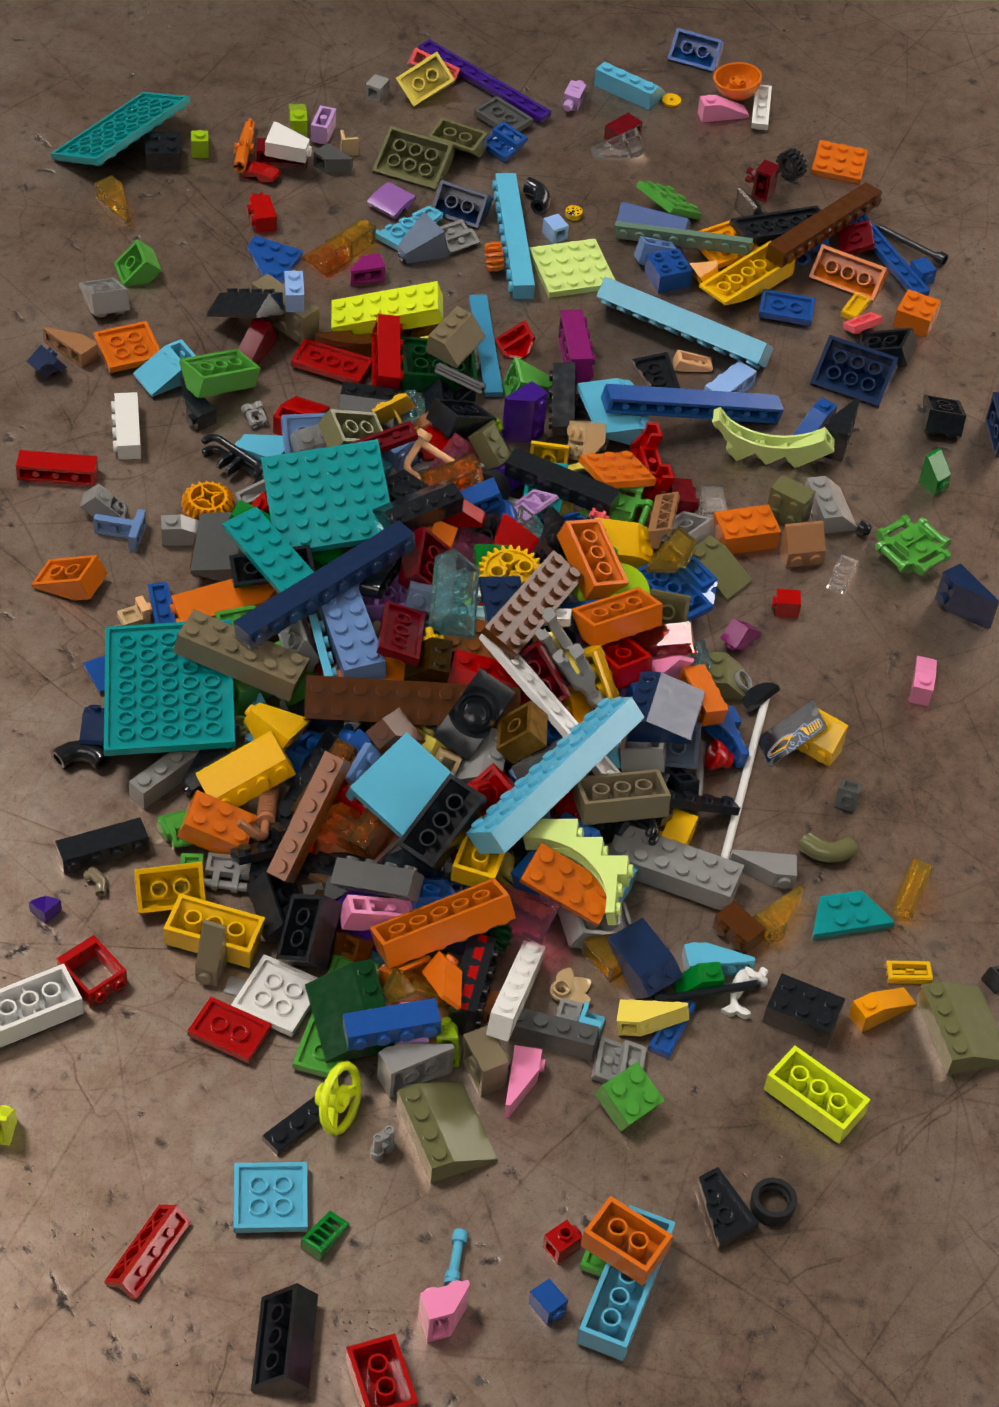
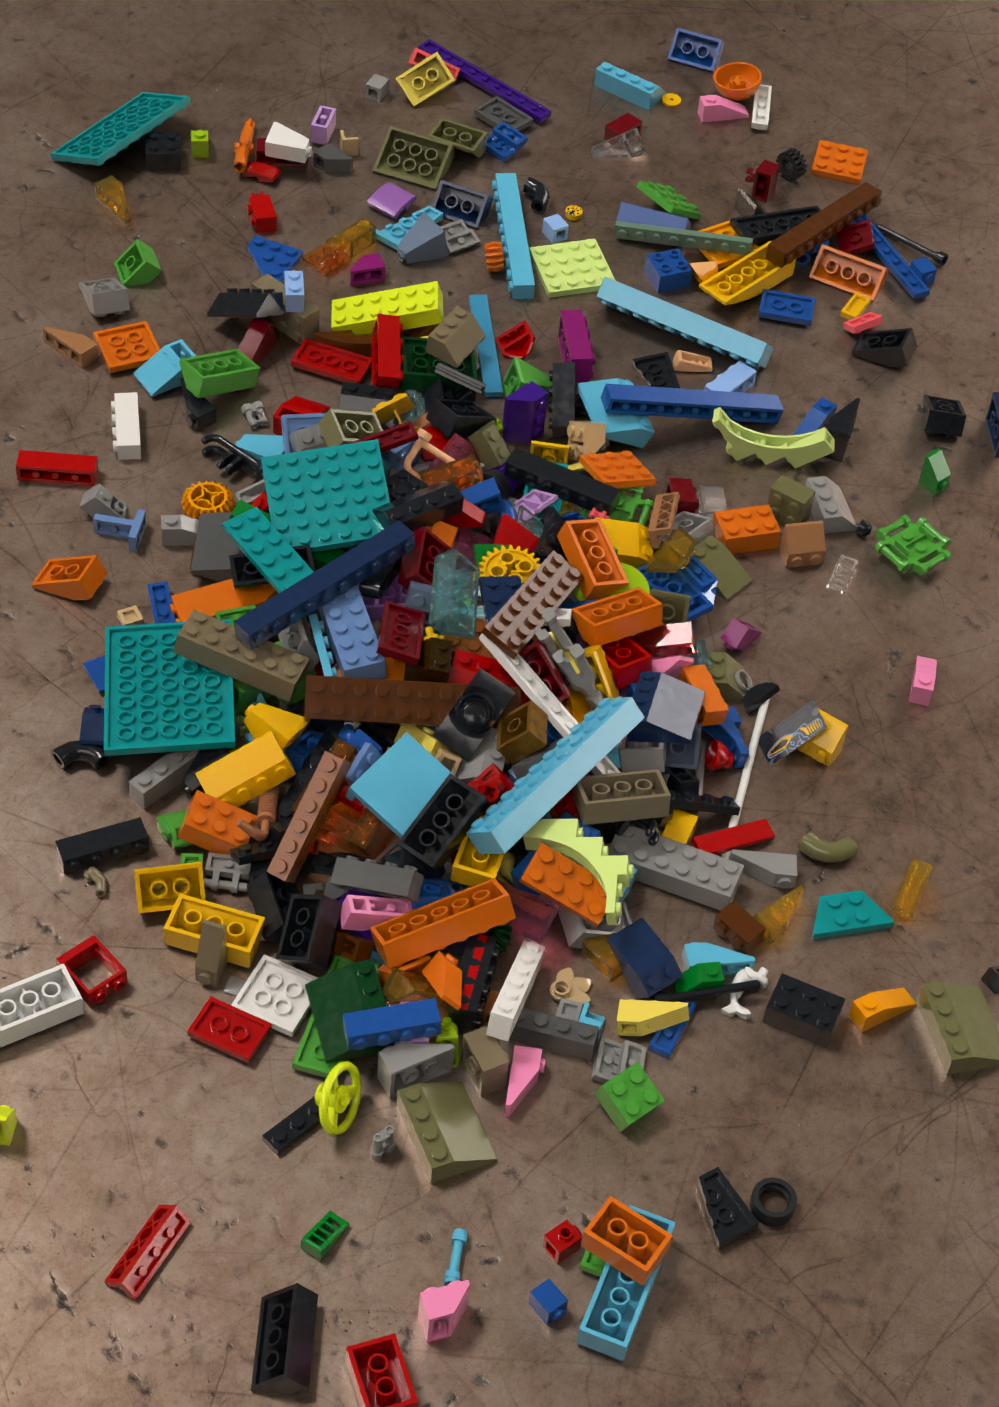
(45, 361): dark blue brick -> none
(45, 907): dark purple slope -> none
(144, 608): light nougat plate -> none
(270, 1197): medium azure plate -> none
(298, 118): lime slope -> none
(390, 730): reddish brown slope -> none
(492, 782): none -> red hinge
(574, 95): lavender piece -> none
(646, 451): red bracket -> none
(649, 246): medium blue slope -> none
(734, 837): none -> red tile
(786, 603): red brick -> none
(816, 1094): neon yellow brick -> none
(848, 795): dark grey bracket -> none
(854, 371): dark blue slope -> none
(909, 975): yellow tile -> none
(917, 312): orange brick -> none
(966, 597): dark blue slope -> none

